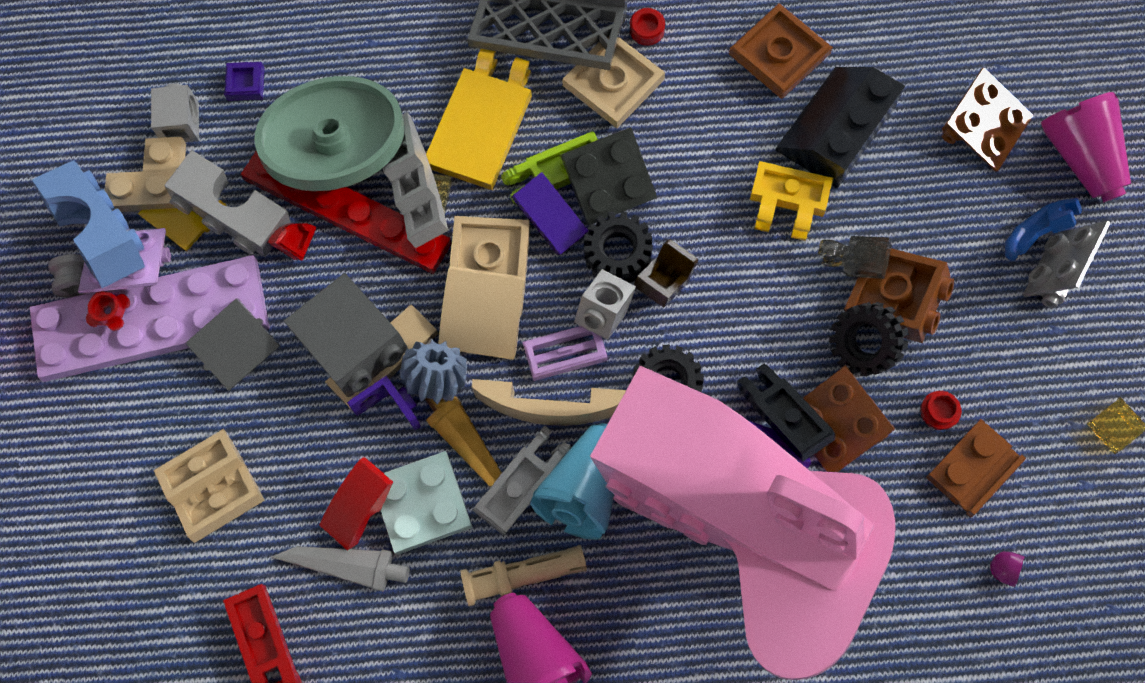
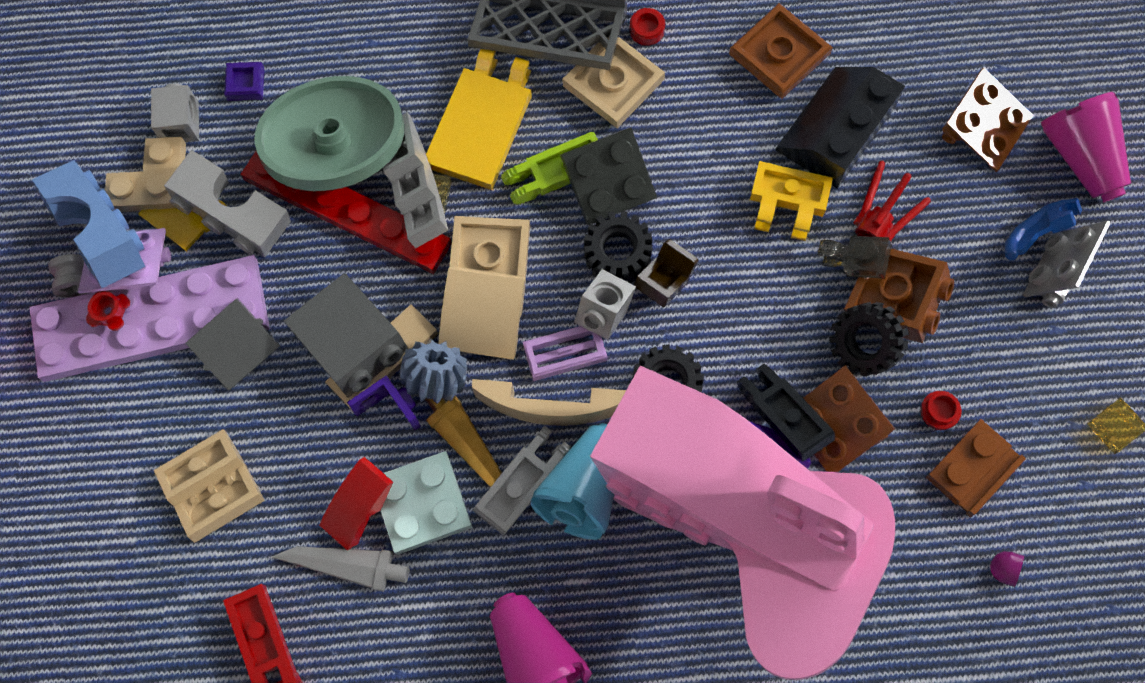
(293, 239): red tile -> none
(503, 578): tan pin -> none
(549, 213): dark purple tile -> none
(879, 220): none -> red plant

